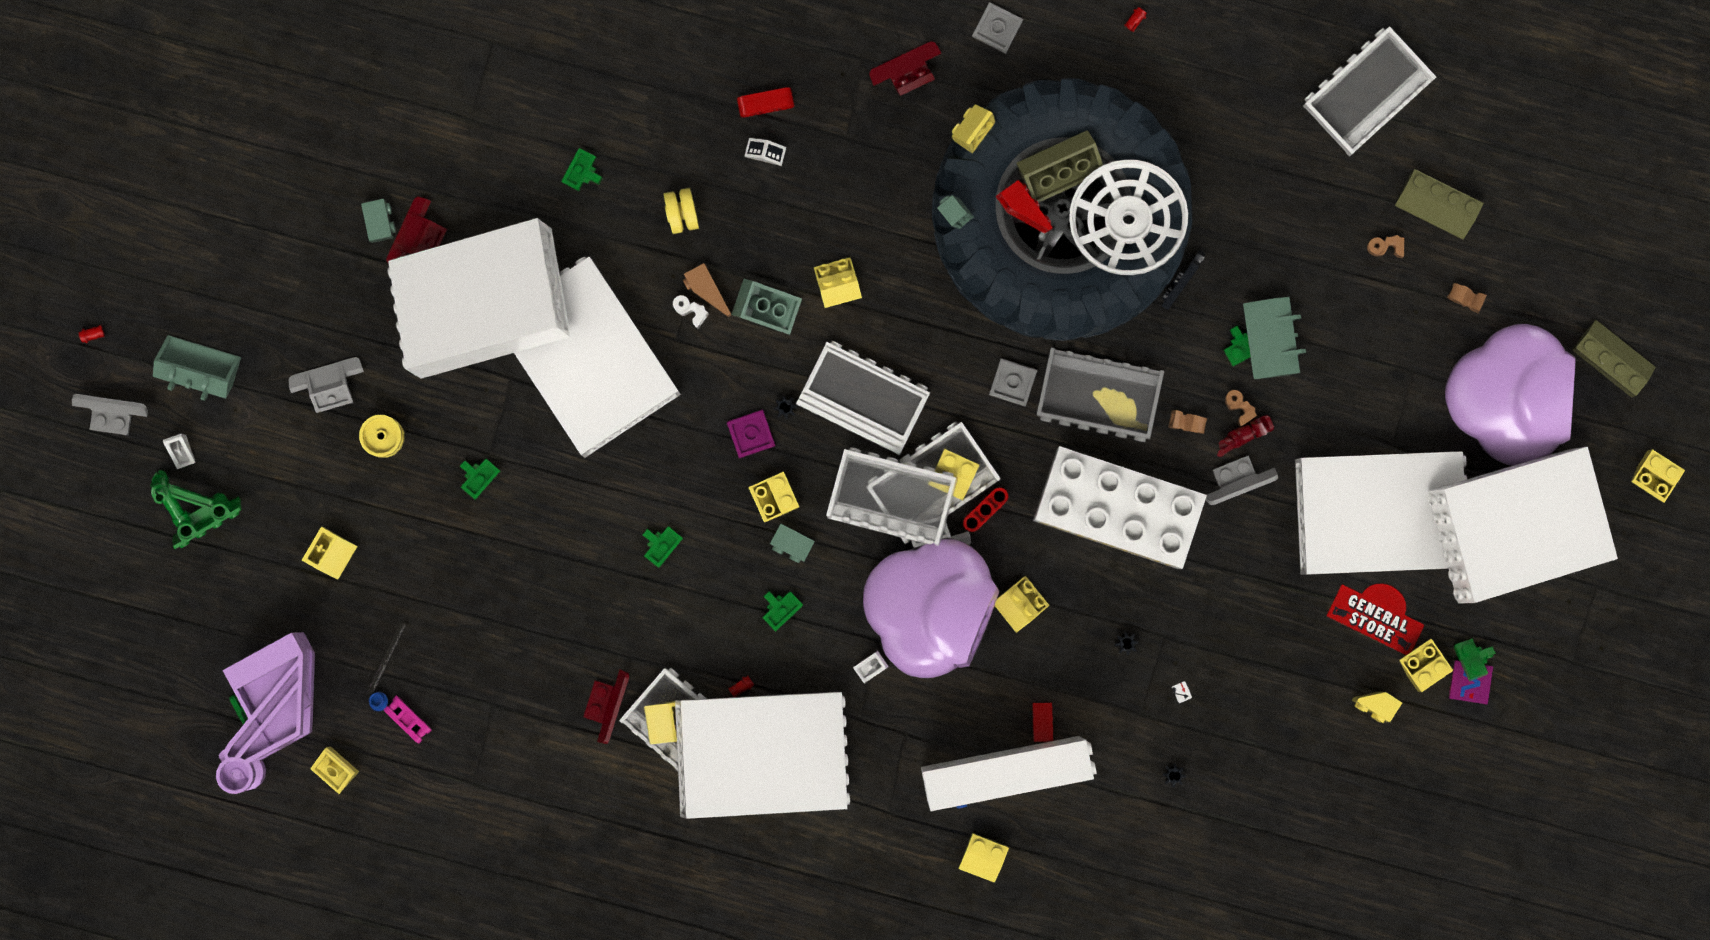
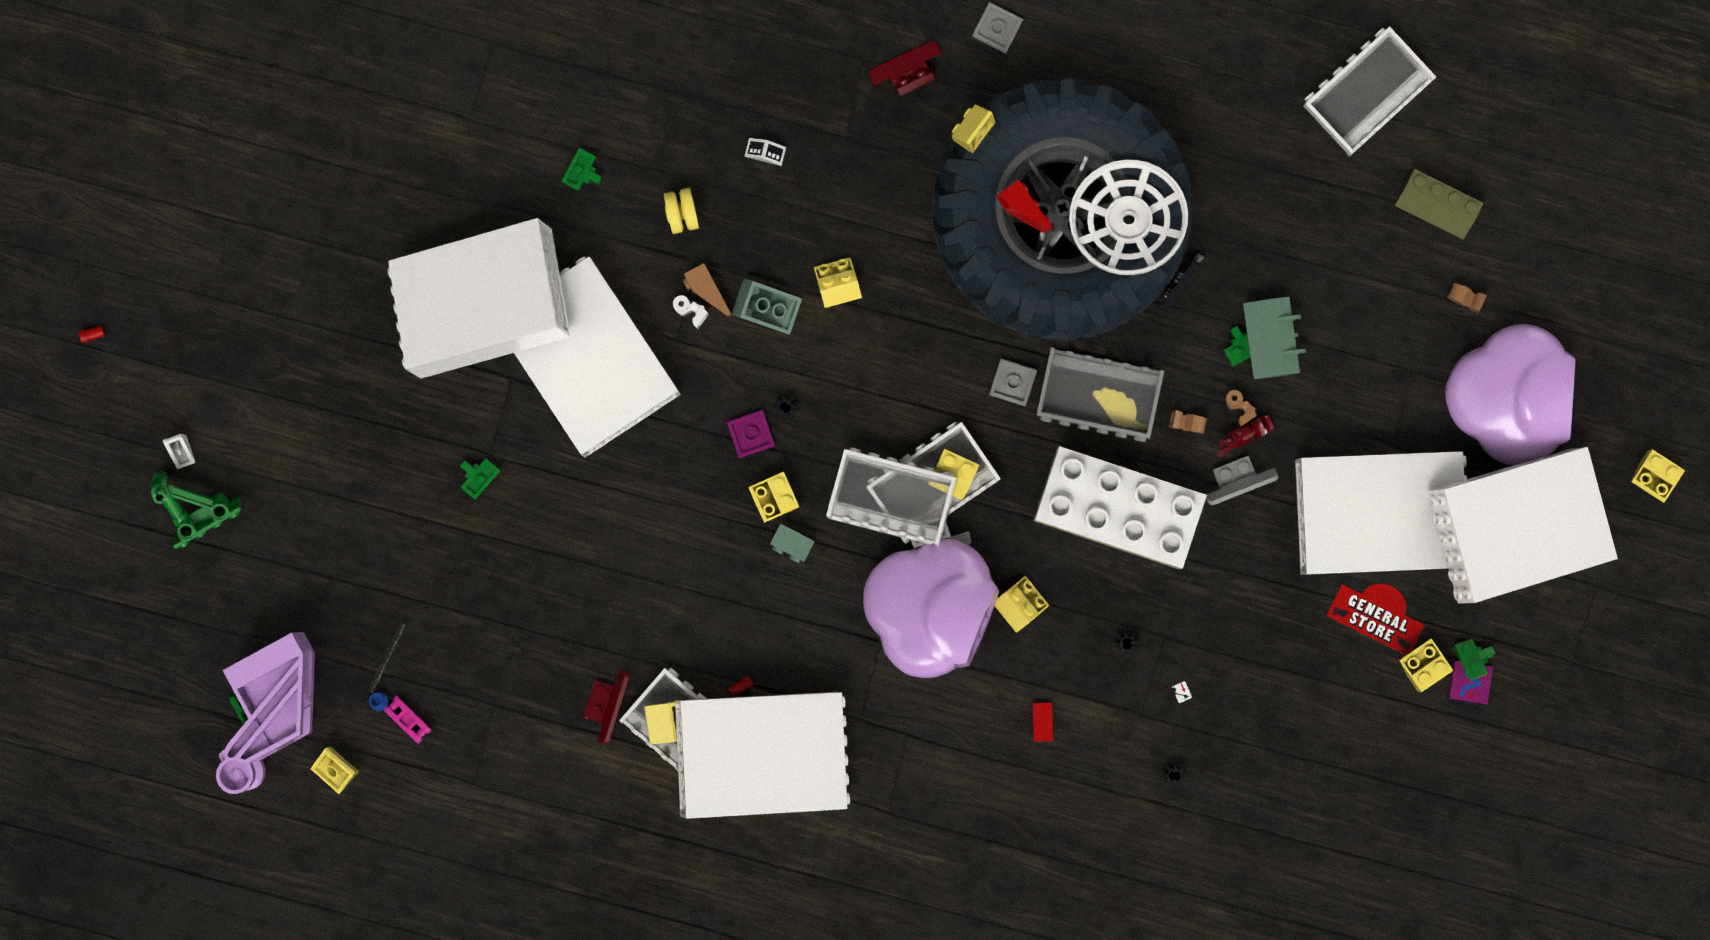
(110, 414): light grey plate -> none
(196, 367): sand green piece -> none
(327, 384): light grey plate -> none
(329, 553): light yellow slope -> none
(378, 221): sand green brick -> none
(389, 444): light yellow wheel -> none
(416, 232): dark red plate -> none
(661, 545): green hinge -> none
(765, 102): red beam -> none
(780, 609): green hinge -> none
(863, 397): window -> none
(870, 667): white slope -> none
(955, 211): sand green brick -> none
(983, 857): light yellow slope -> none
(990, 501): red beam -> none
(1008, 773): white container -> none
(1060, 166): olive slope -> none
(1133, 22): red pin -> none
(1378, 247): medium nougat leg -> none
(1379, 704): light yellow slope -> none
(1614, 359): olive slope -> none

